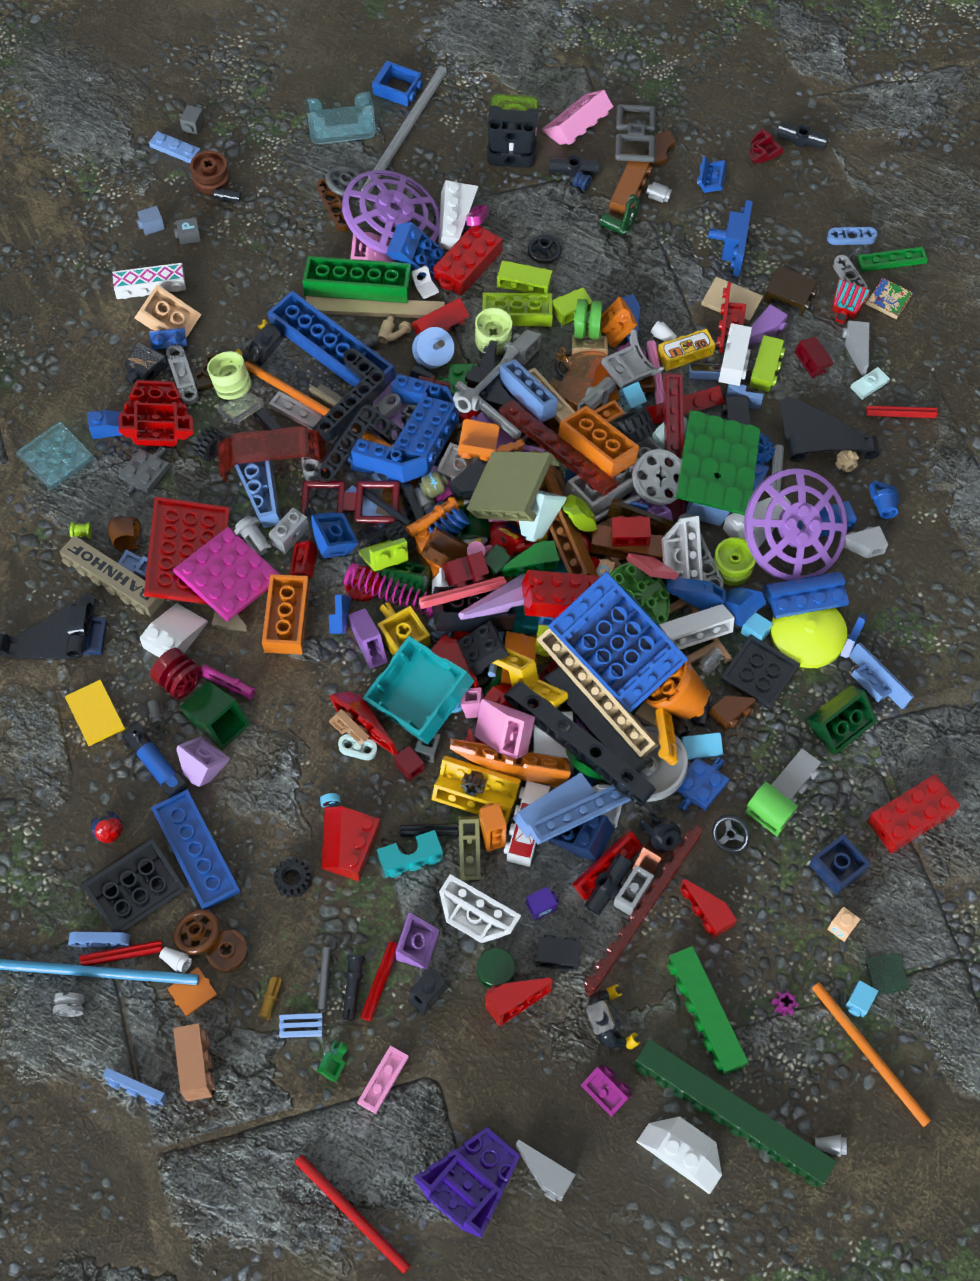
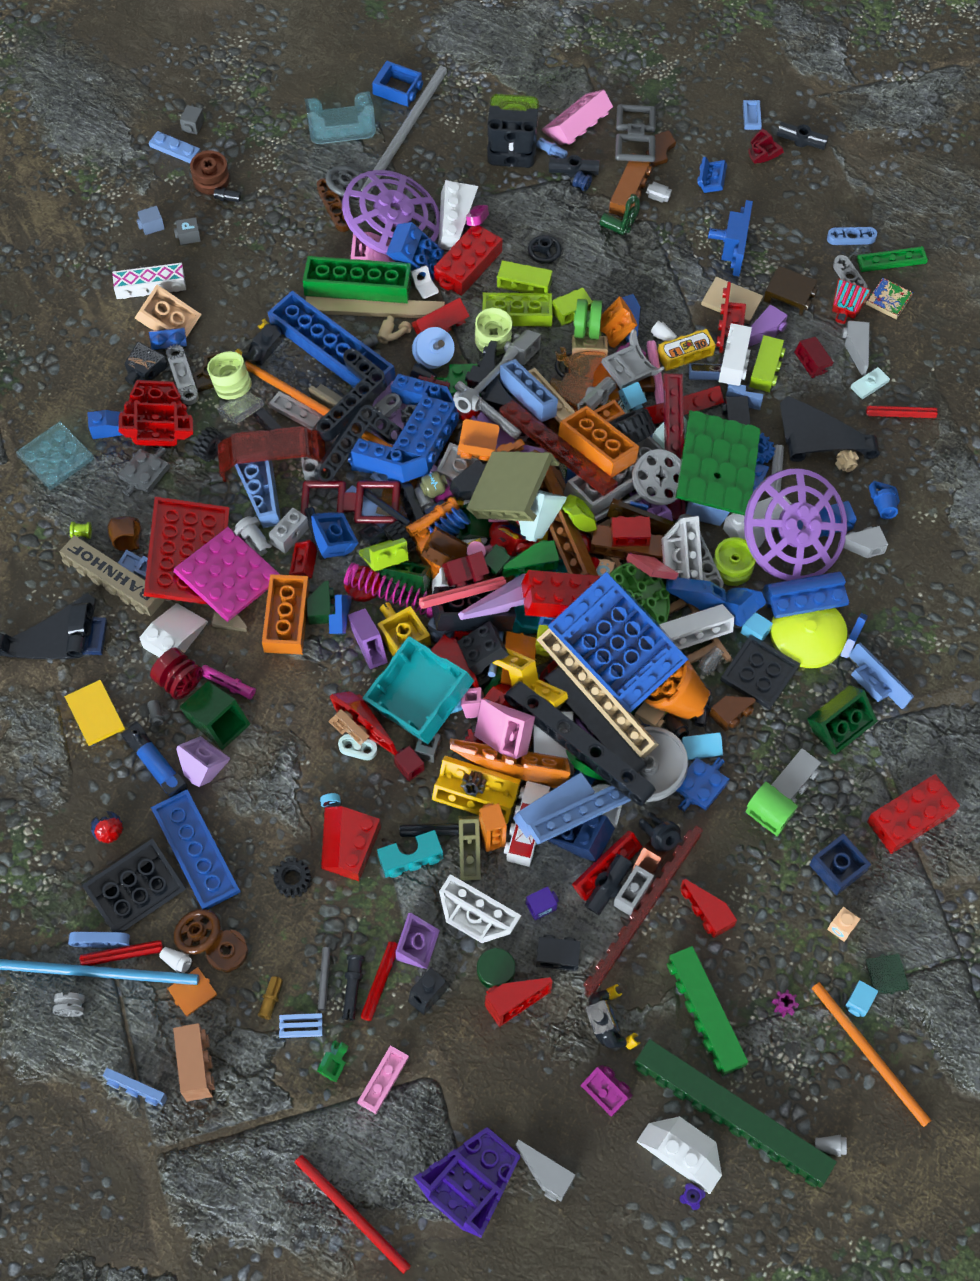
(319, 604): none -> dark green slope
(551, 148): none -> medium blue axle
(666, 736): light orange plate -> none
(698, 1193): none -> dark purple plate
(737, 828): black piece -> none
(752, 114): none -> medium blue tile

